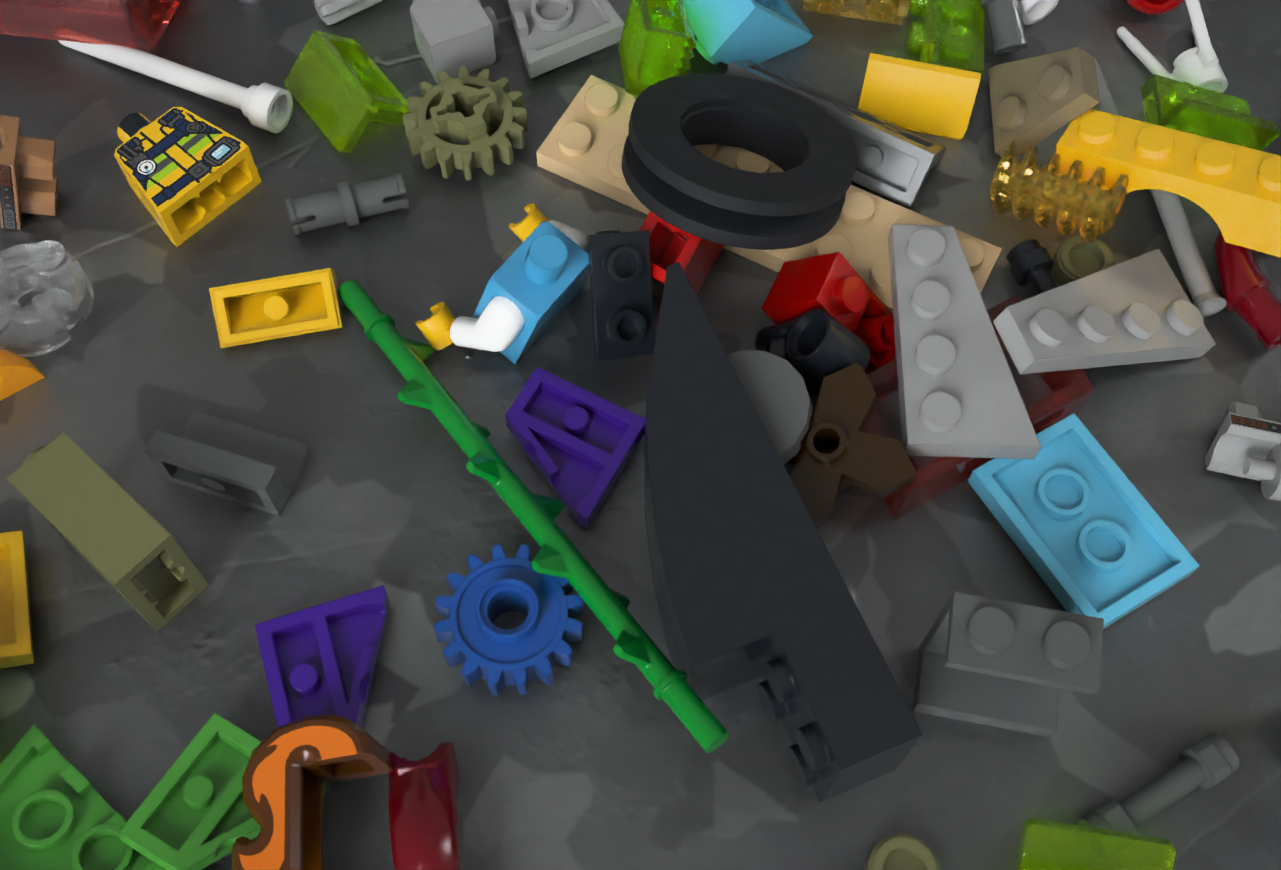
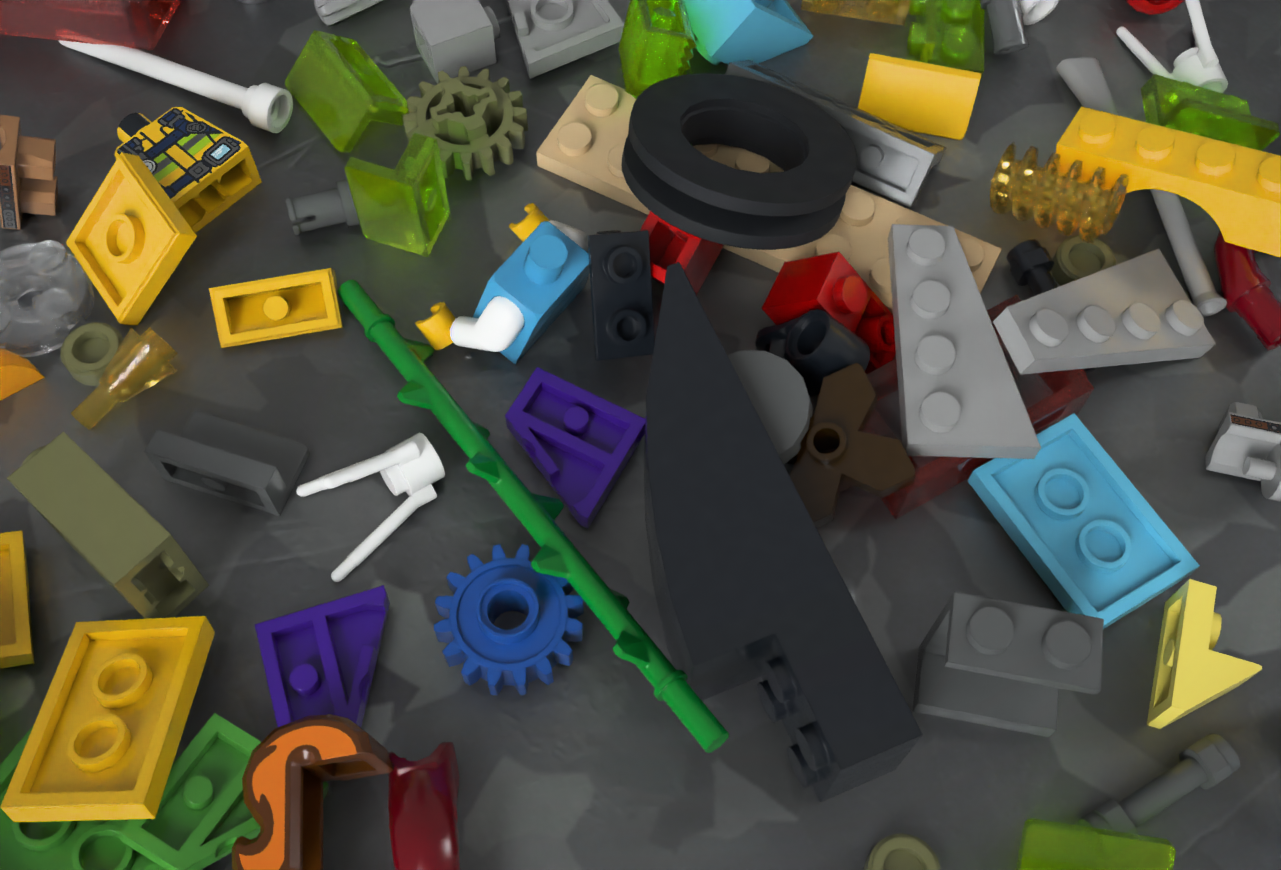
(89, 351): none -> olive tile
(111, 721): none -> yellow plate
(130, 239): none -> yellow plate
(134, 368): none -> clear yellow cone
(404, 468): none -> white plant
(405, 203): none -> clear neon green panel
(1040, 96): dark tan wing -> none
(1186, 667): none -> light yellow slope

